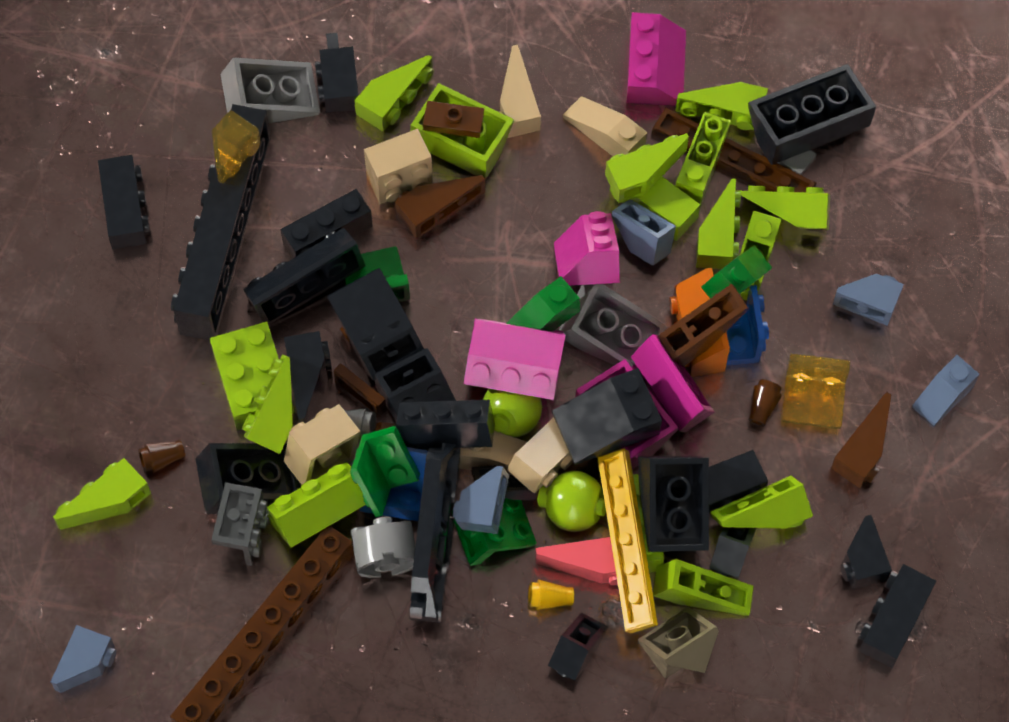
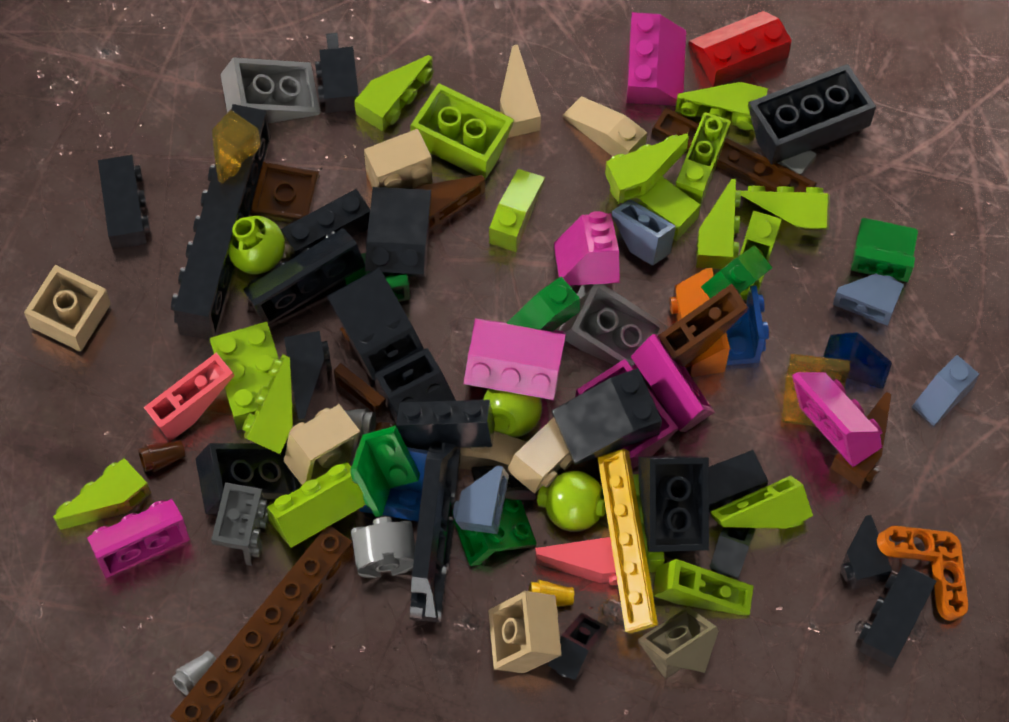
(67, 308): none -> tan brick
(83, 659): sand blue slope -> none
(138, 537): none -> dark pink slope
(189, 397): none -> coral slope
(190, 673): none -> light grey cone
(256, 244): none -> lime brick
(284, 192): none -> reddish brown tile
(398, 231): none -> black slope
(453, 119): reddish brown plate -> none
(515, 210): none -> lime slope
(524, 632): none -> tan brick
(741, 47): none -> red slope
(764, 400): reddish brown cone -> none
(837, 416): none -> dark pink slope
(866, 362): none -> clear blue slope
(885, 249): none -> green bracket
(940, 560): none -> orange beam

